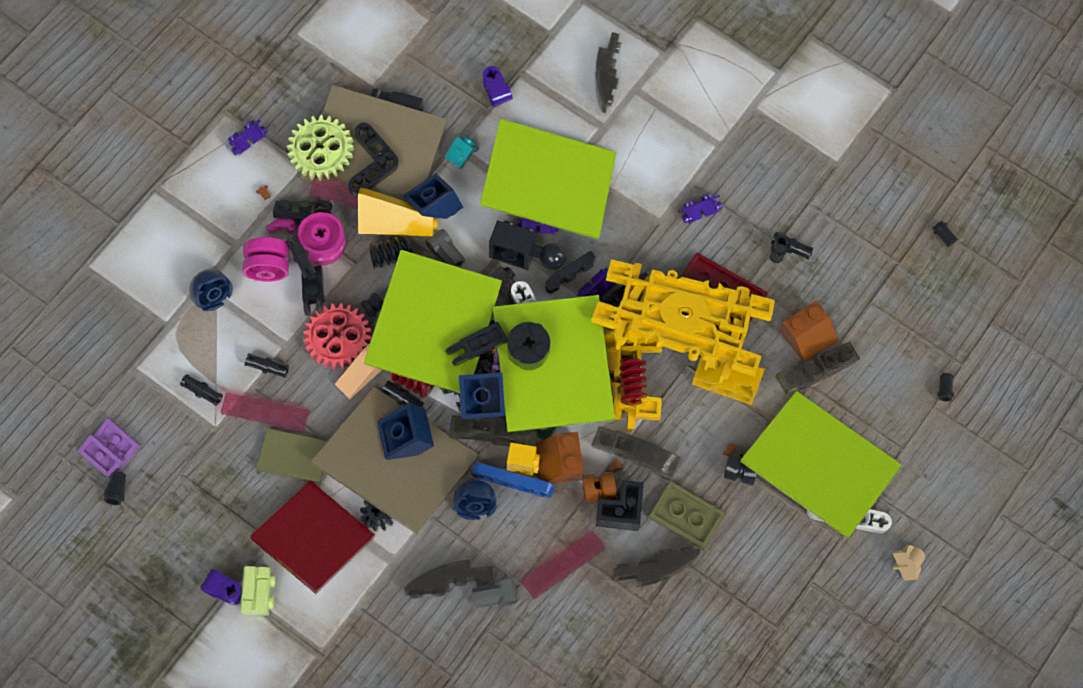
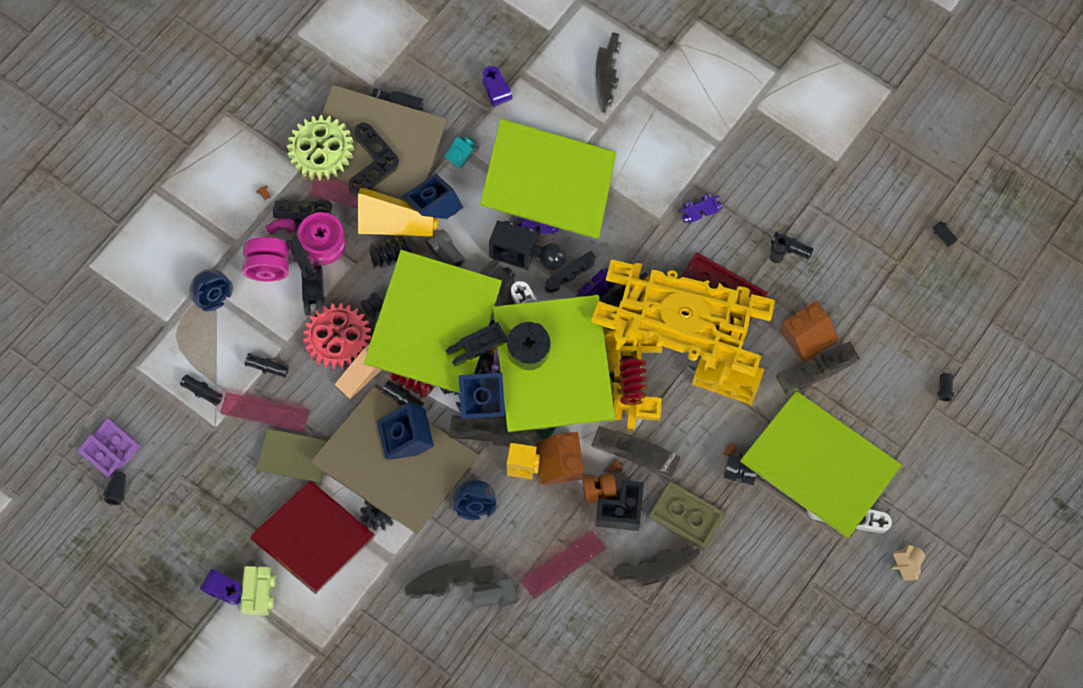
(252, 132): dark purple hinge -> none
(513, 480): blue beam -> none

